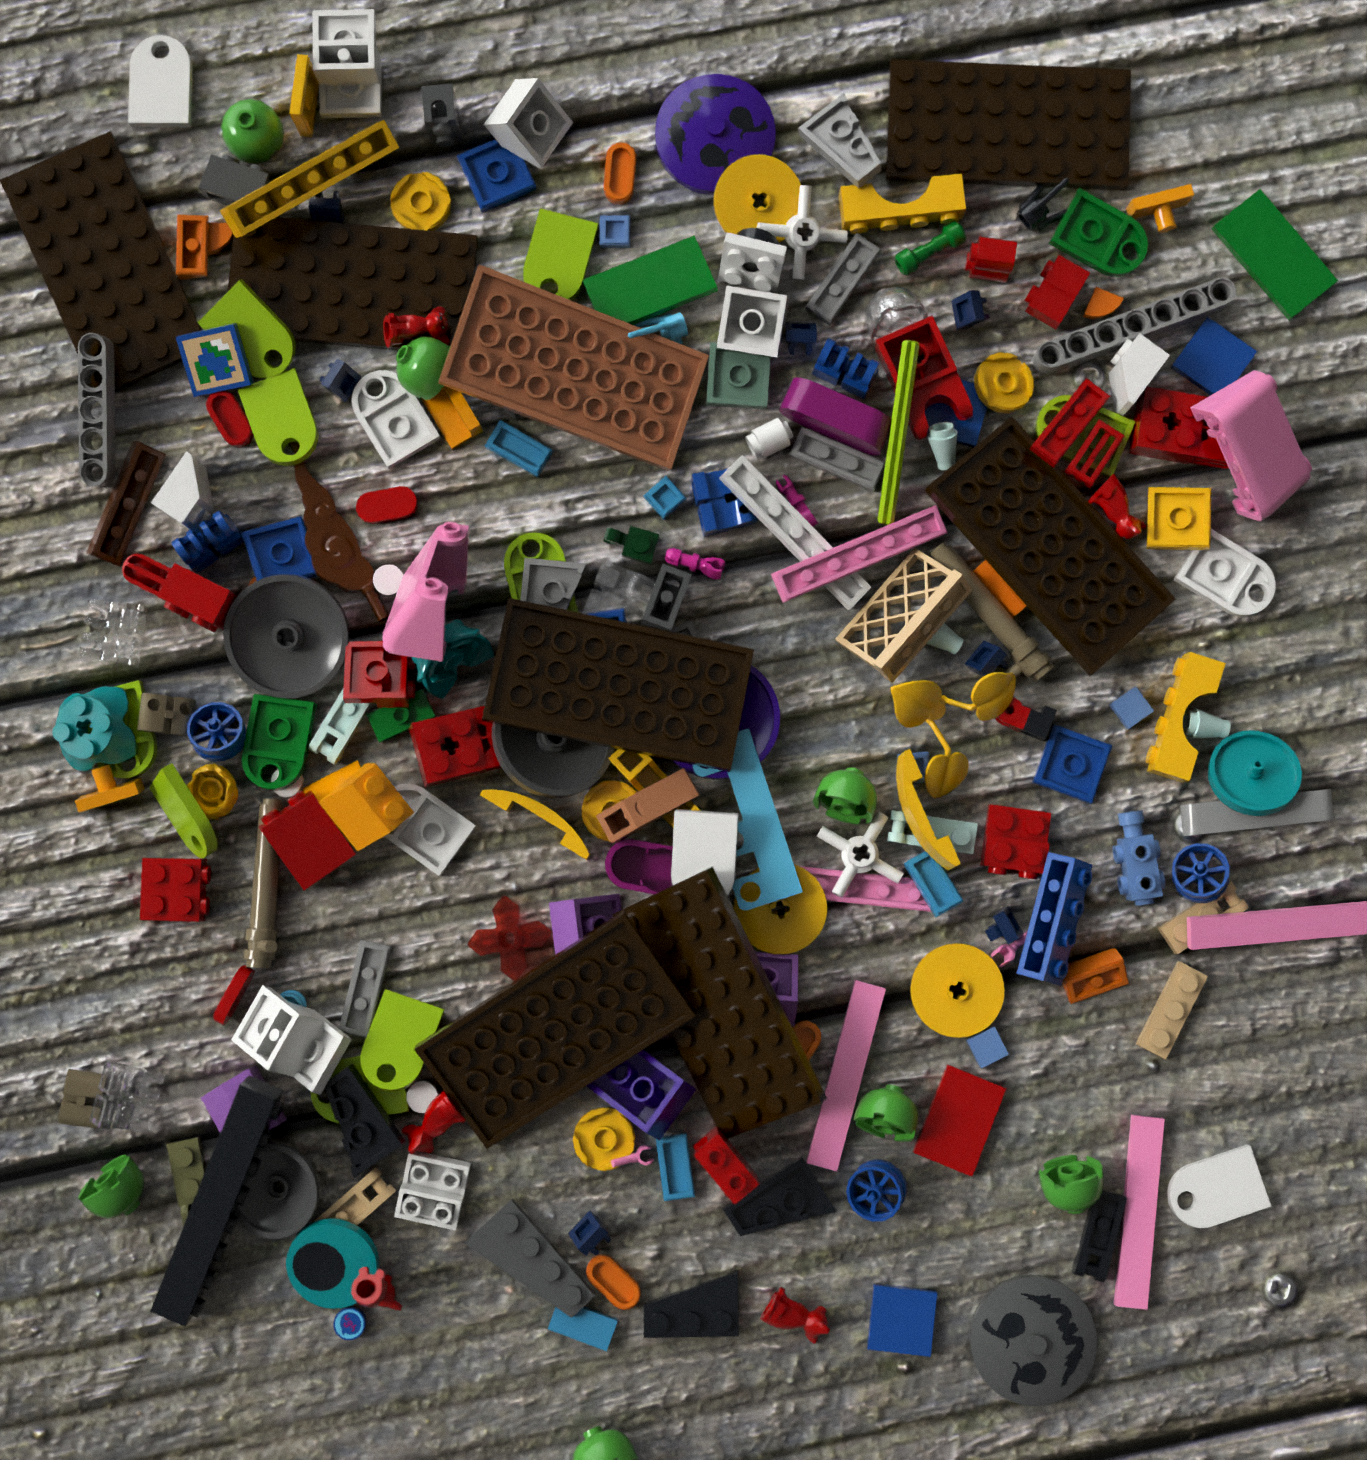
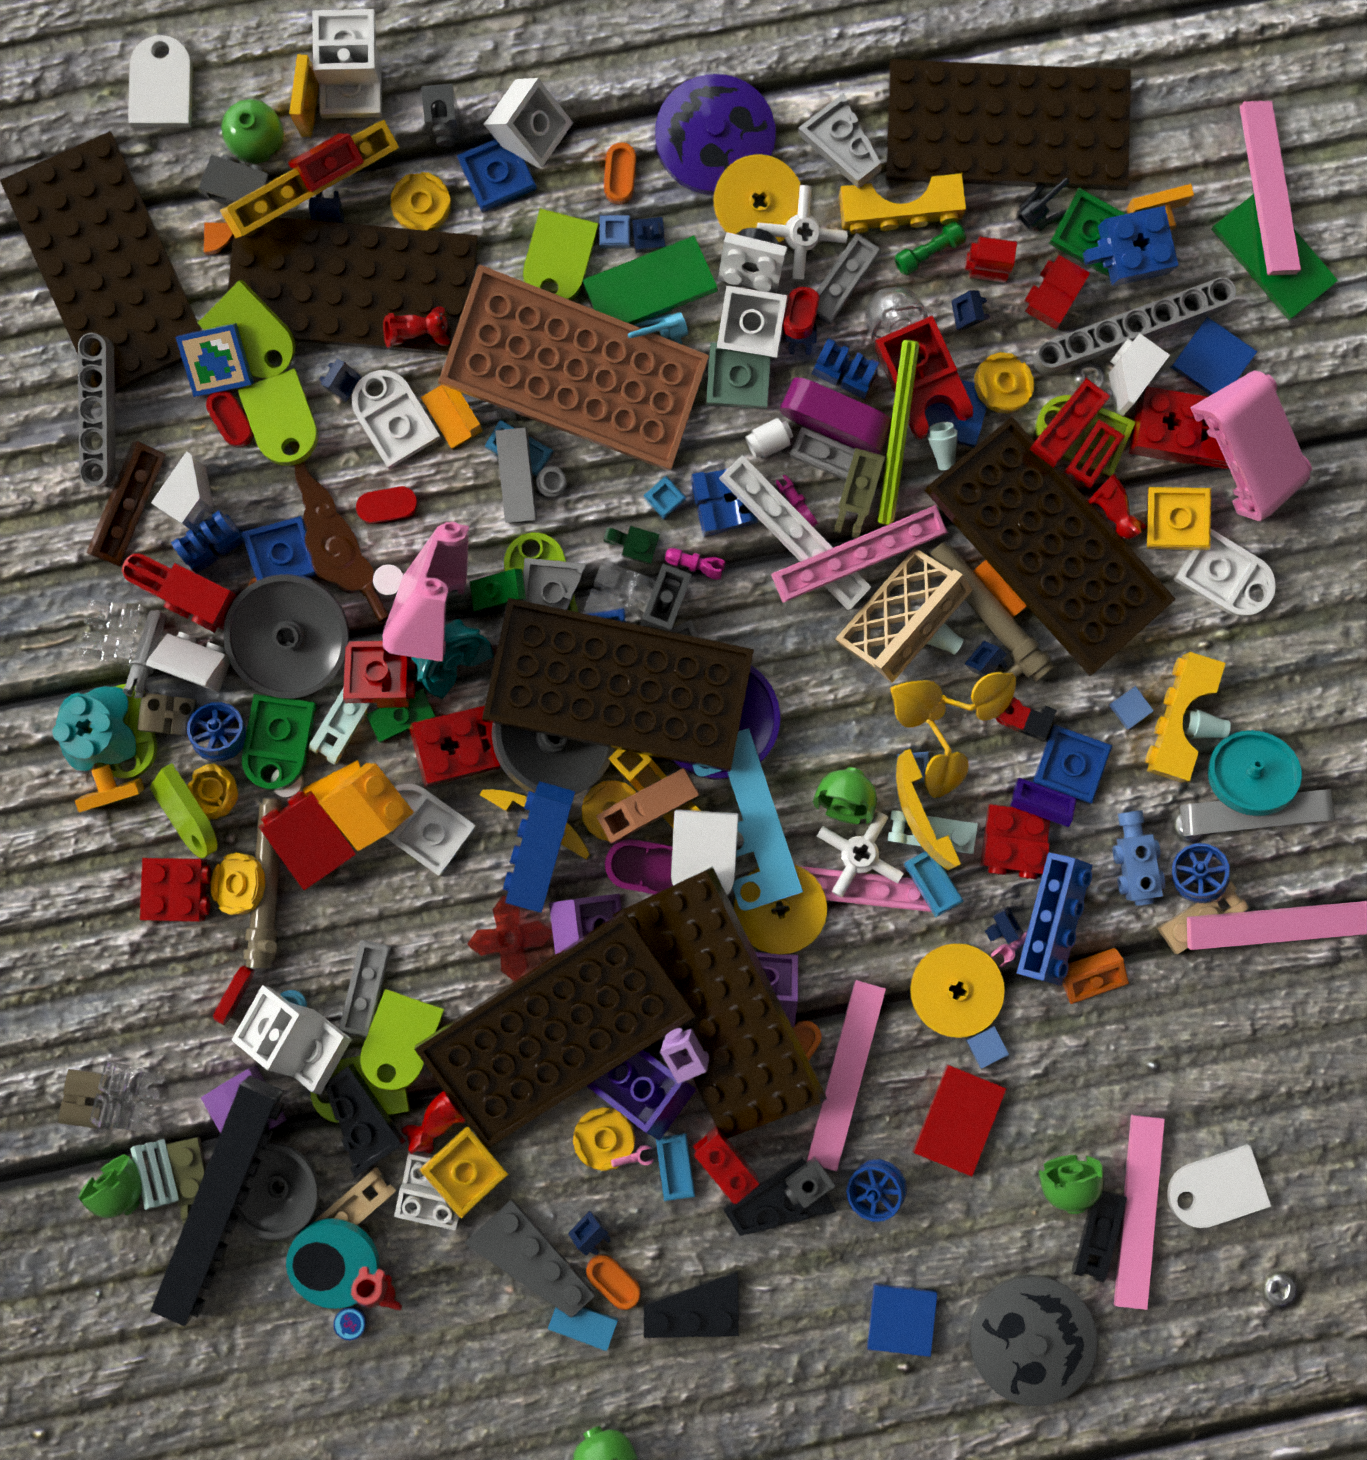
(148, 643): none -> light grey axle
(172, 1195): none -> light aqua tile
(191, 661): none -> white slope
(192, 246): orange slope -> none
(238, 883): none -> yellow tile
(327, 161): none -> red panel
(421, 366): bright green cylinder -> none
(421, 1095): white tile -> none
(463, 1172): none -> yellow tile
(496, 589): none -> green plate
(516, 475): none -> light grey tile
(539, 846): none -> blue brick
(551, 481): none -> light grey plate
(648, 234): none -> dark blue tile
(684, 1063): none -> lavender brick
(788, 1314): red animal -> none
(801, 313): none -> red tile
(809, 1171): none -> dark grey brick
(859, 488): none -> olive hinge
(887, 1112): bright green cylinder -> none
(1043, 802): none -> dark purple tile
(1101, 304): orange tile -> none
(1128, 263): none -> blue hinge
(1171, 1010): tan plate -> none
(1270, 188): none -> bright pink tile

